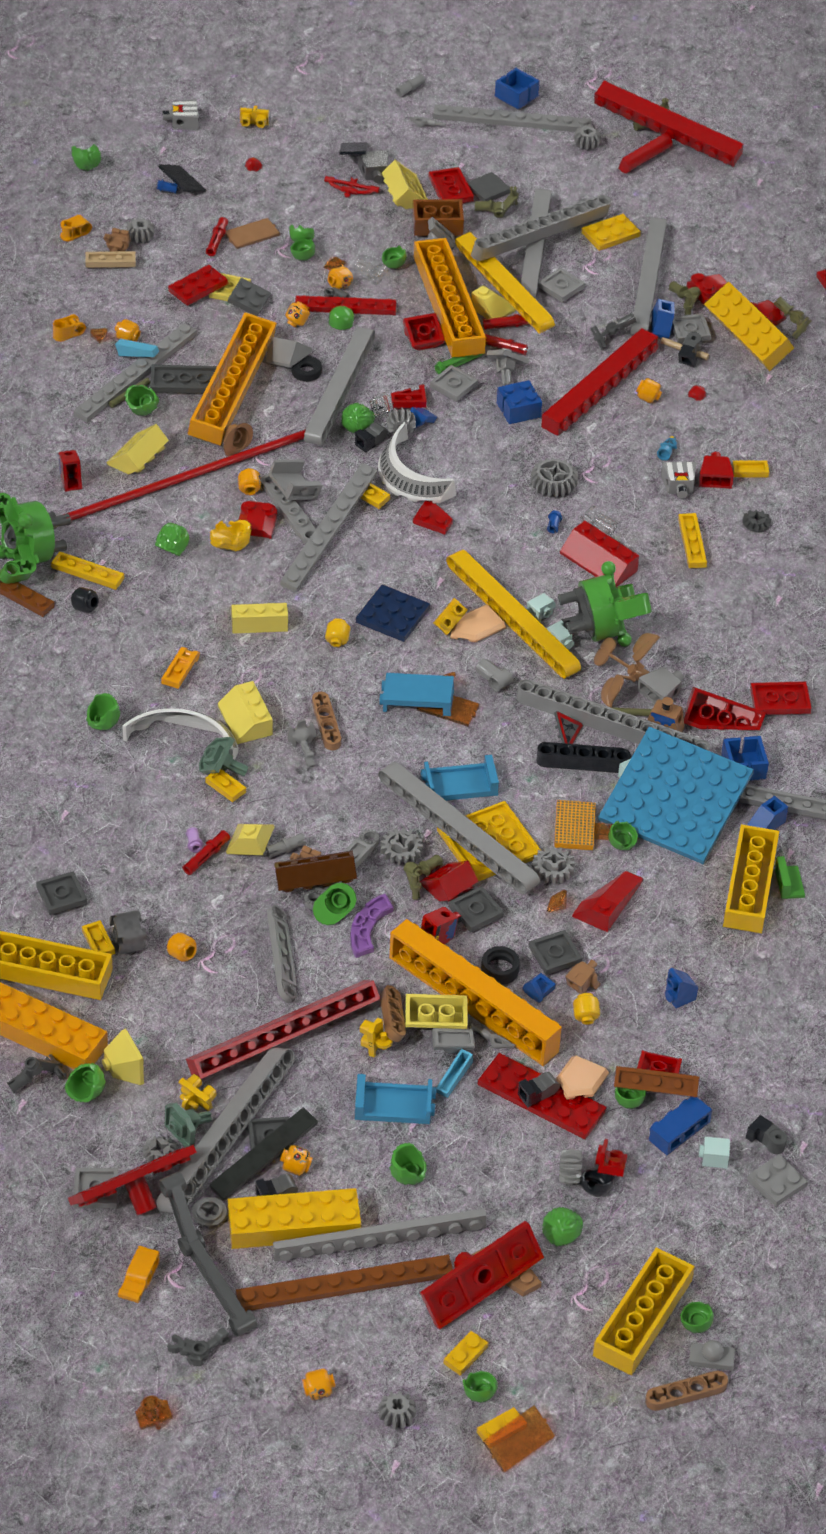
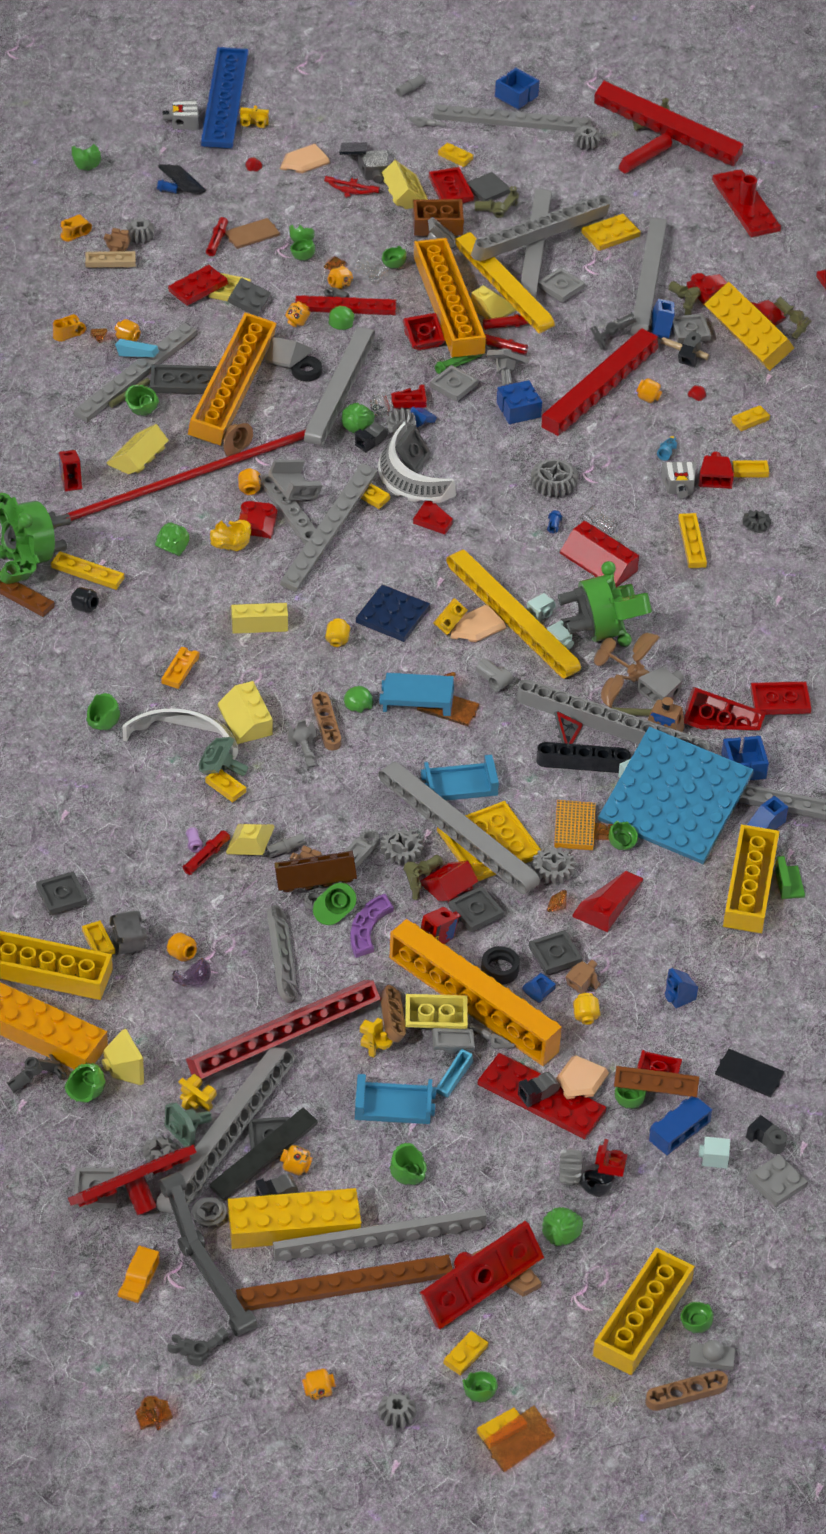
(195, 976): none -> clear purple piece
(224, 97): none -> blue plate
(305, 159): none -> light nougat tile
(358, 699): none -> bright green hair
(413, 449): none -> dark grey plate
(455, 154): none -> yellow plate
(746, 203): none -> red plate
(749, 1073): none -> black piece
(750, 418): none -> yellow plate

